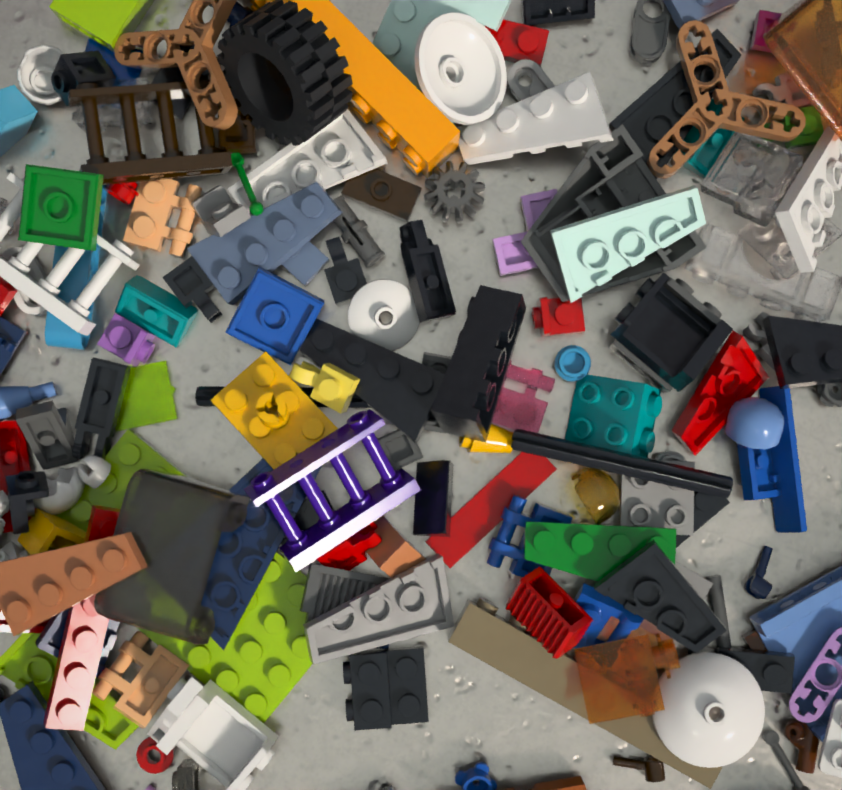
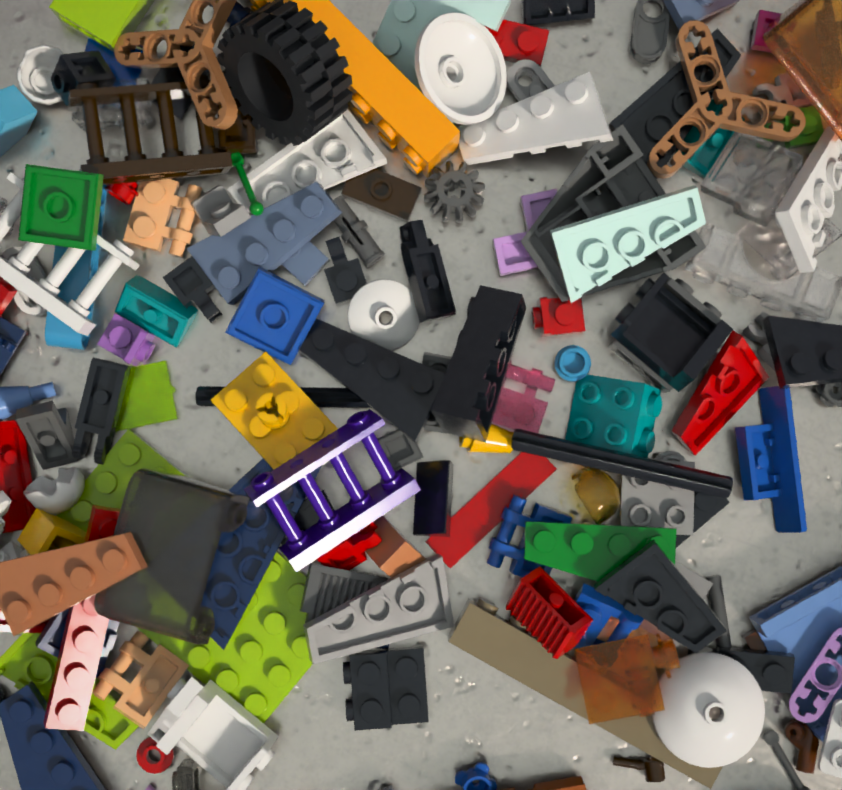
(21, 491): black bracket -> none
(94, 471): white hinge -> none
(331, 384): light yellow plate -> none
(755, 423): medium blue hair -> none
(756, 584): dark blue hand -> none

